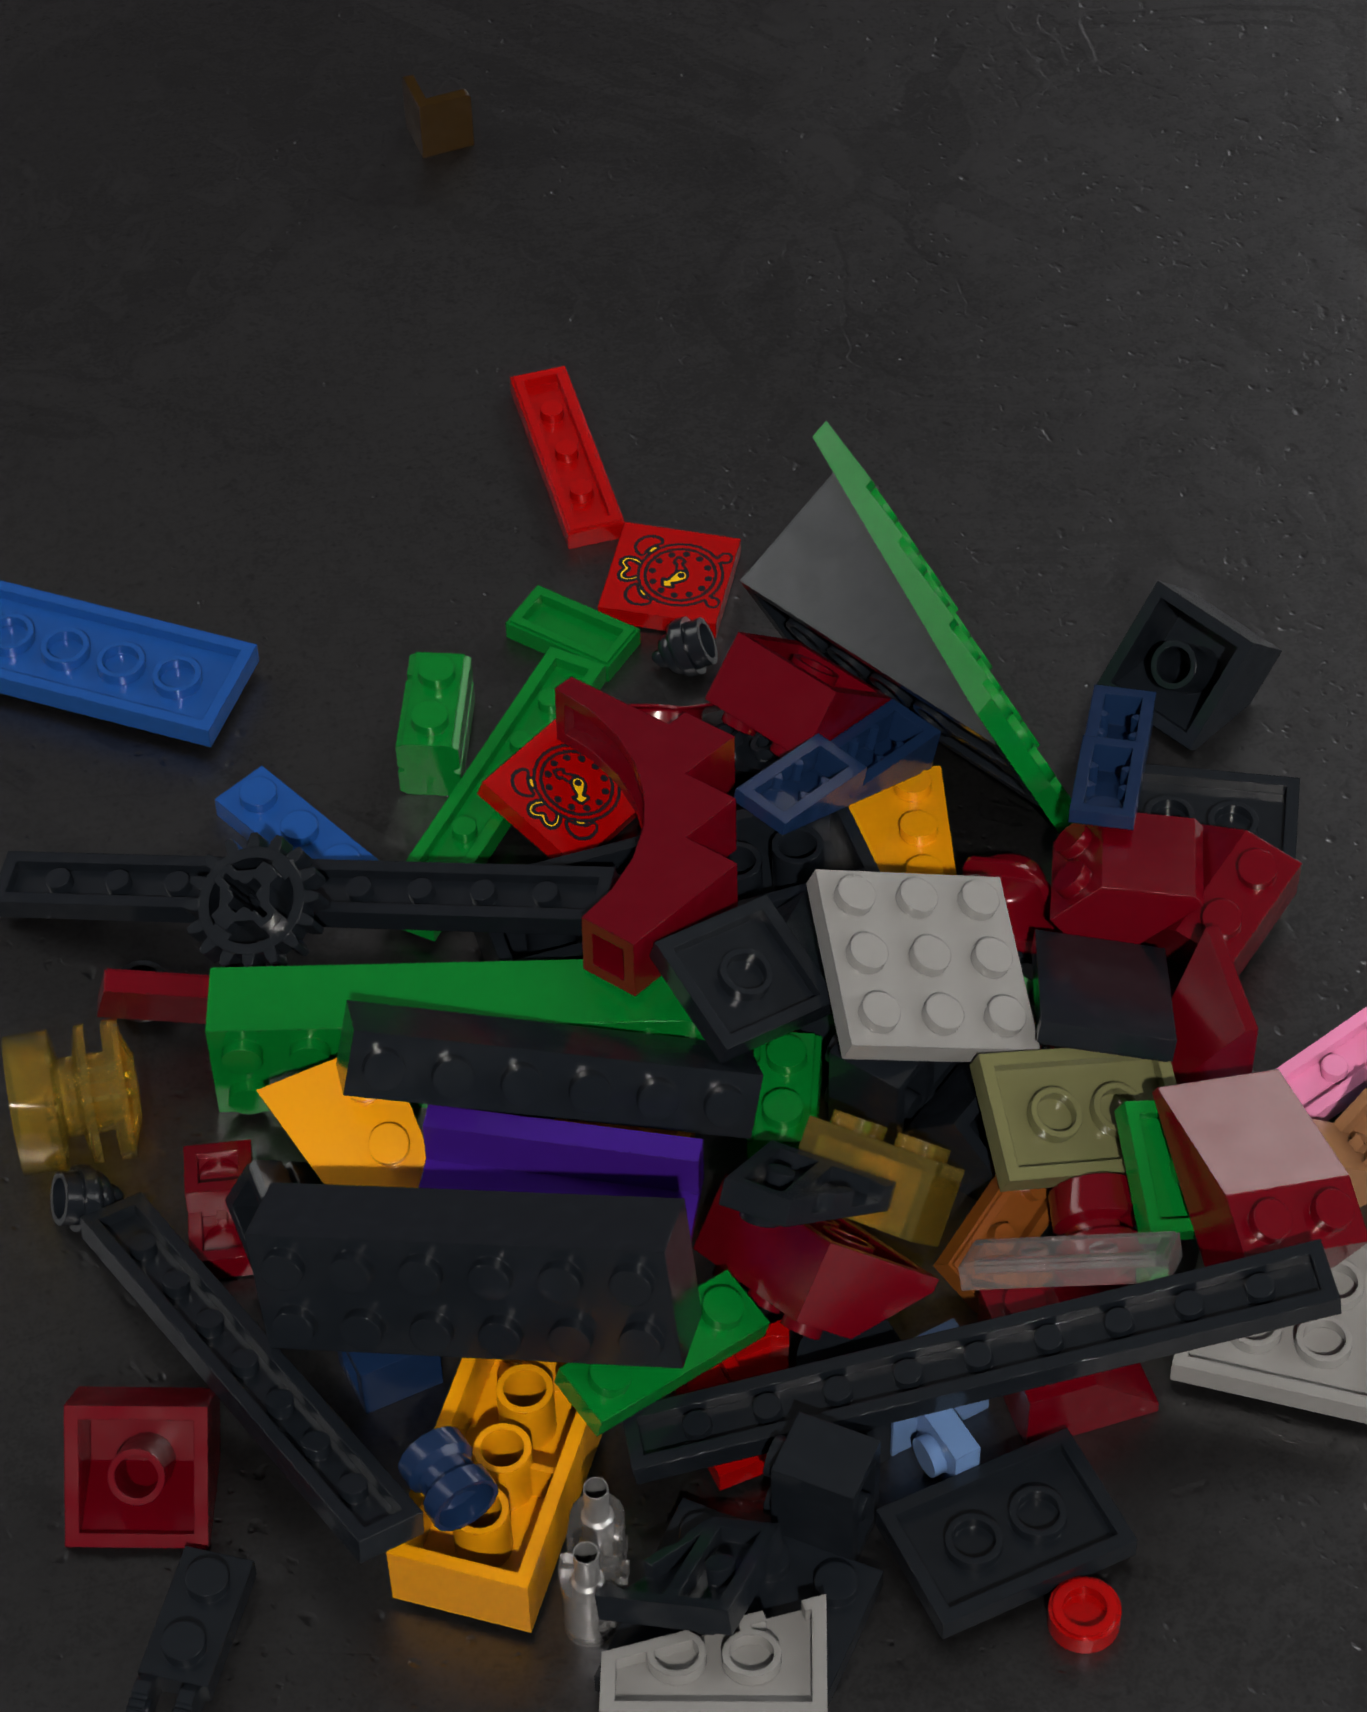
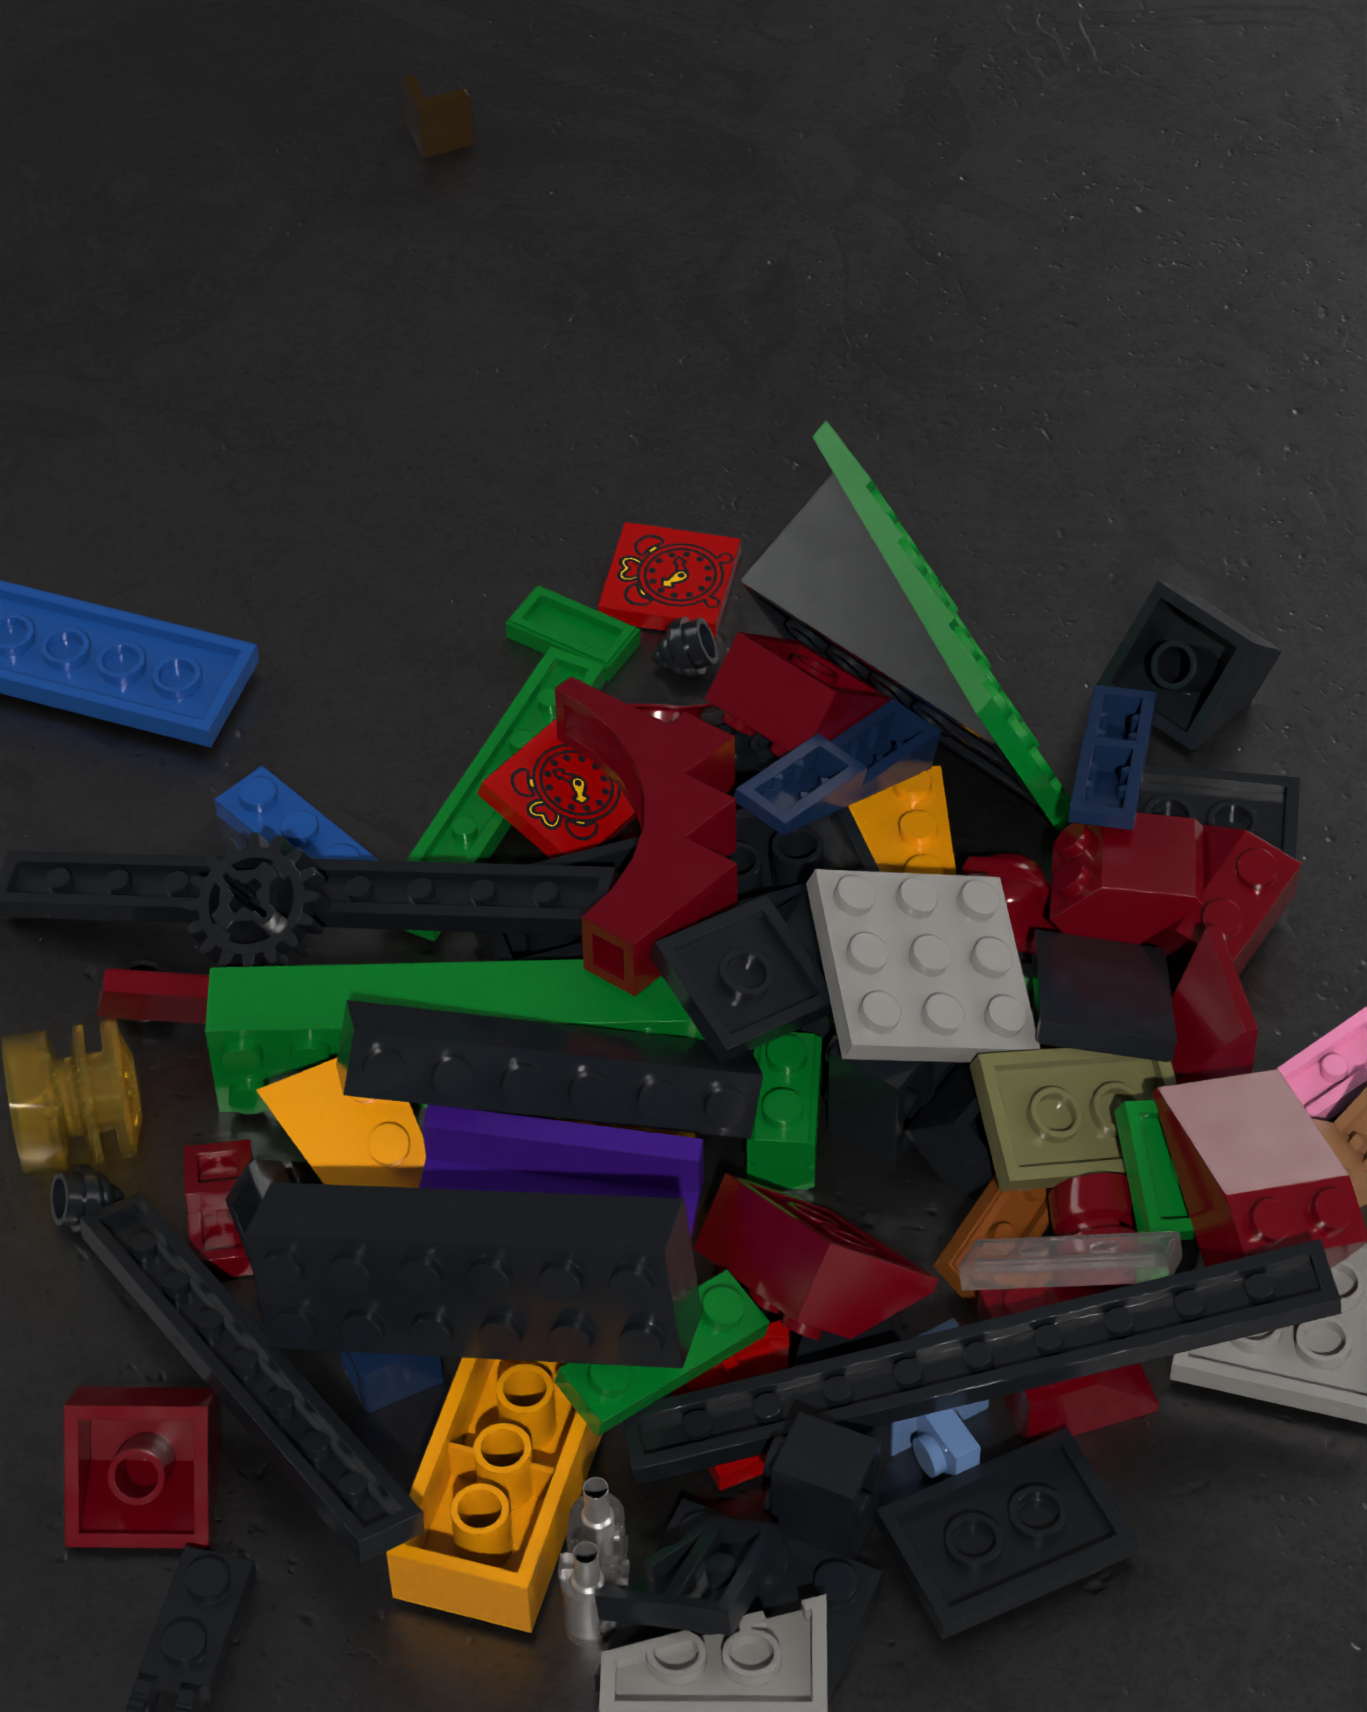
(435, 723): green brick -> none
(444, 1473): dark blue wheel -> none
(567, 457): red tile -> none
(801, 1188): black wing -> none
(923, 1178): clear yellow brick -> none
(1084, 1615): red tile -> none

